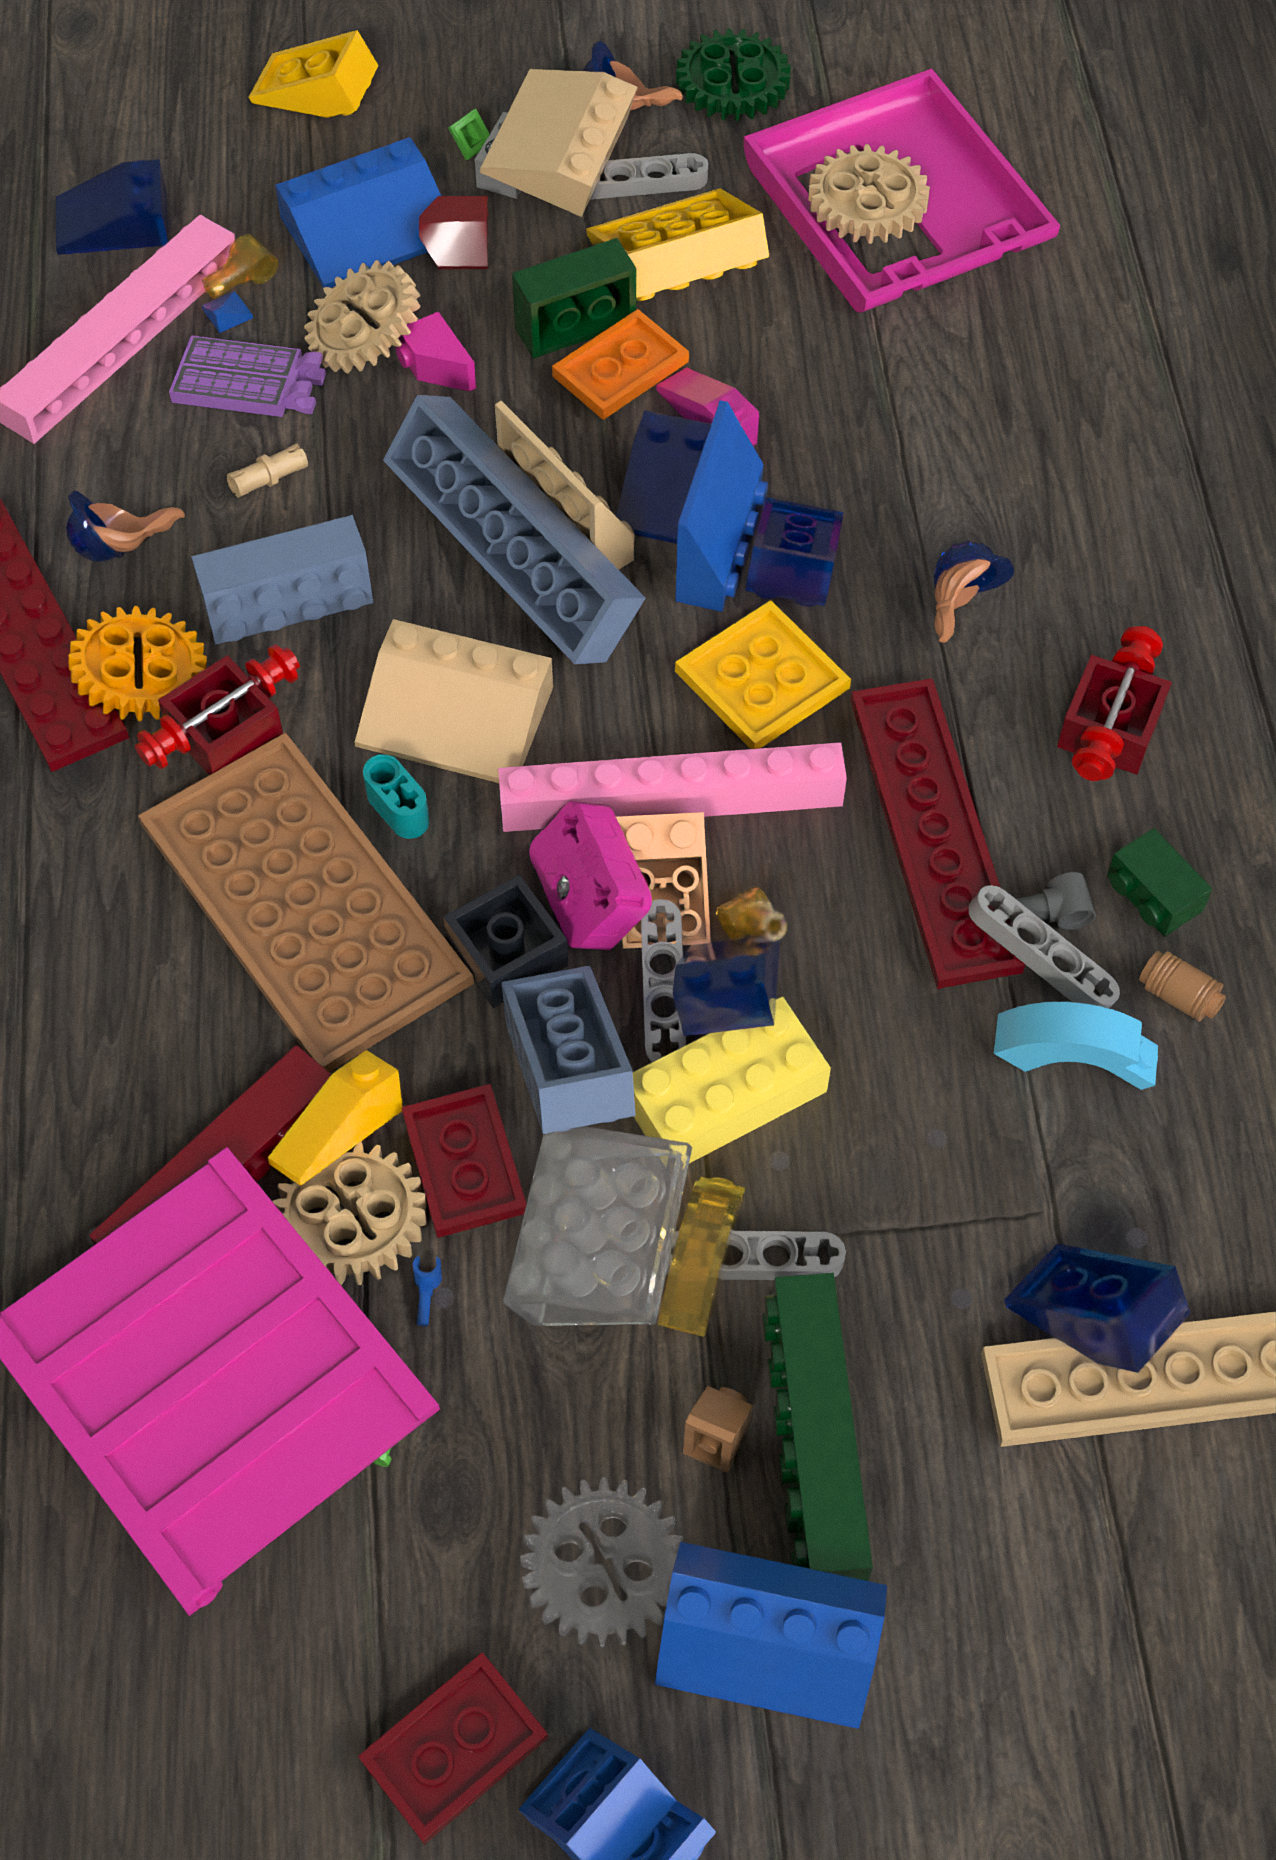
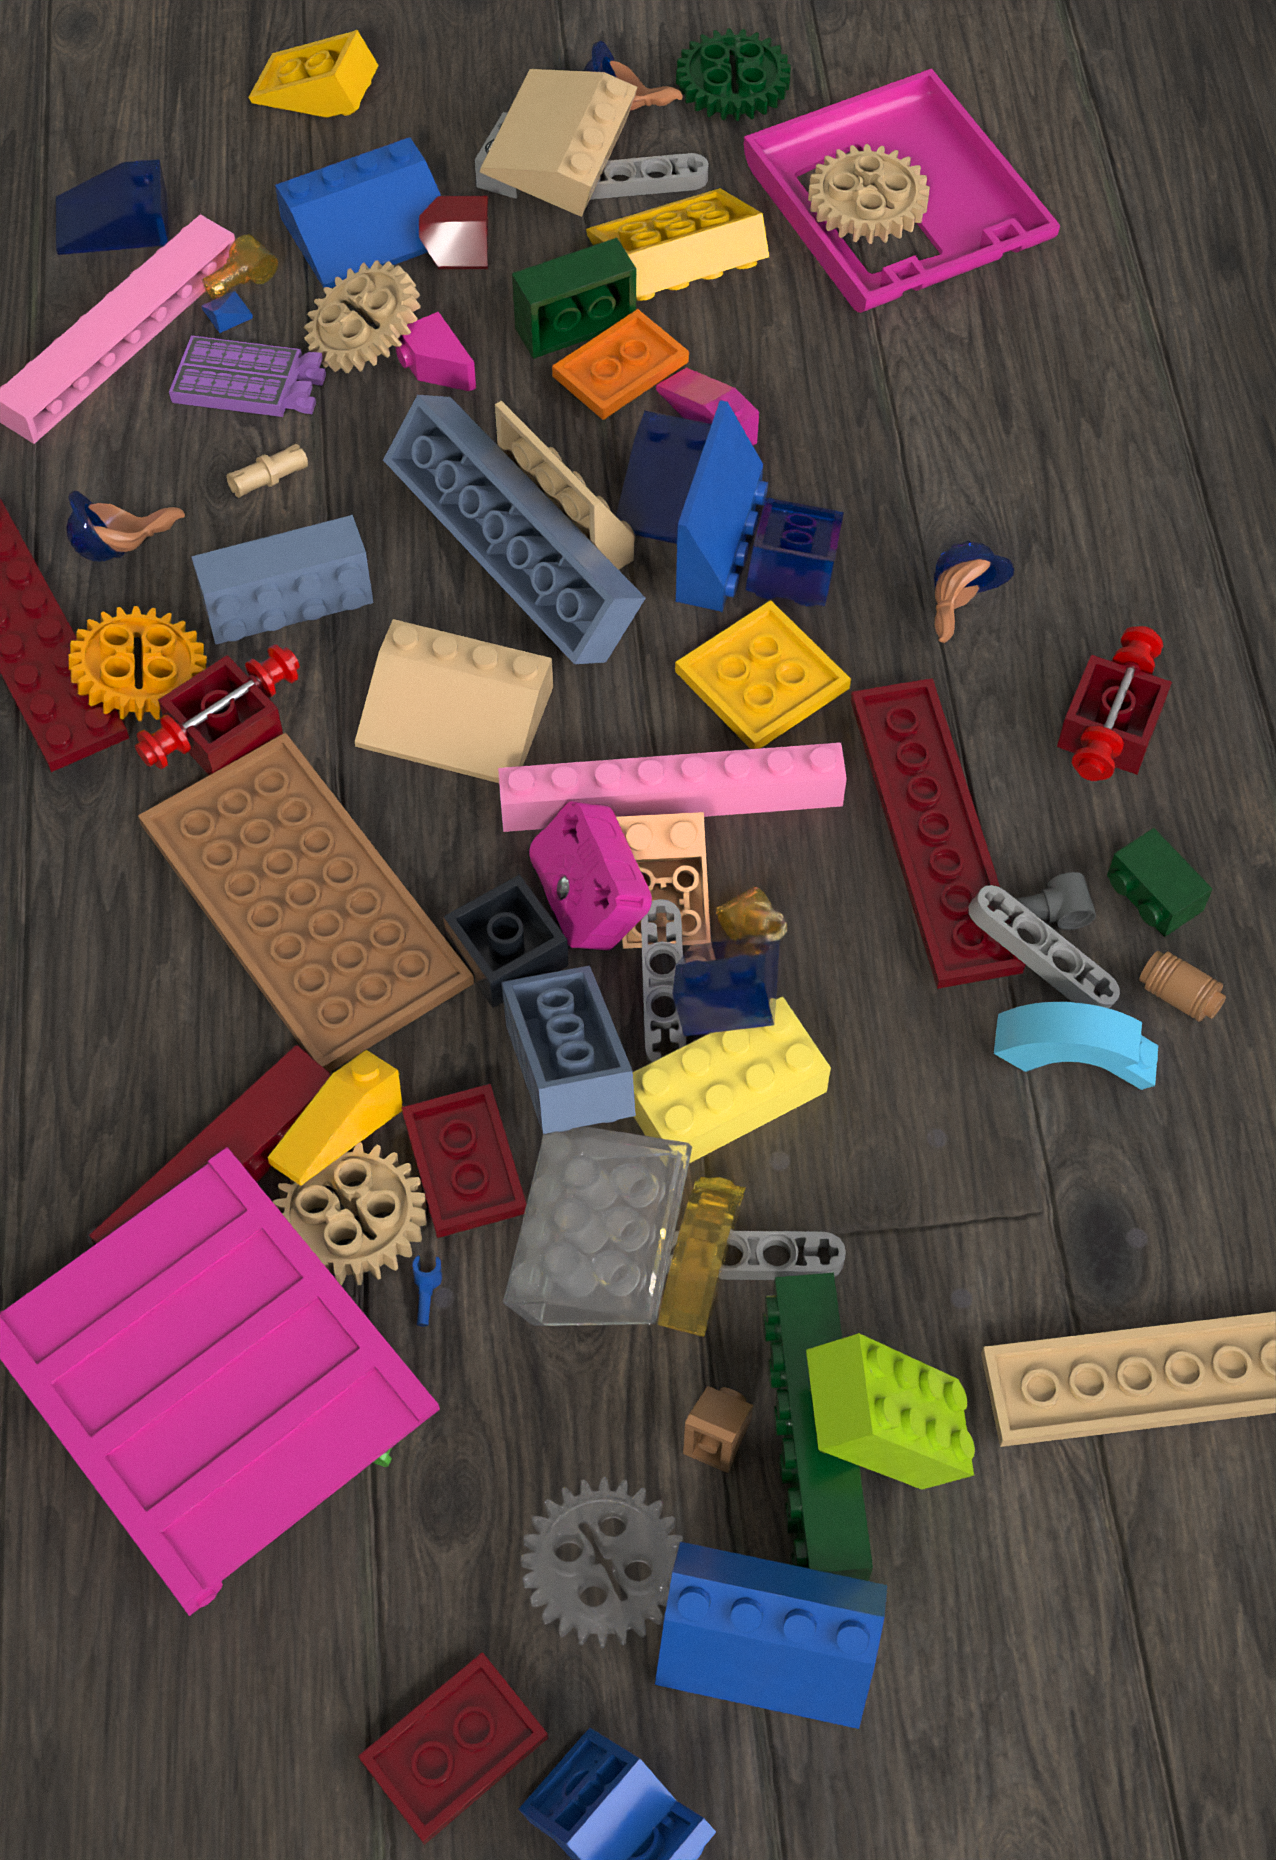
(406, 821): teal beam -> none
(469, 133): bright green slope -> none
(889, 1412): none -> lime brick
(1103, 1304): clear blue slope -> none

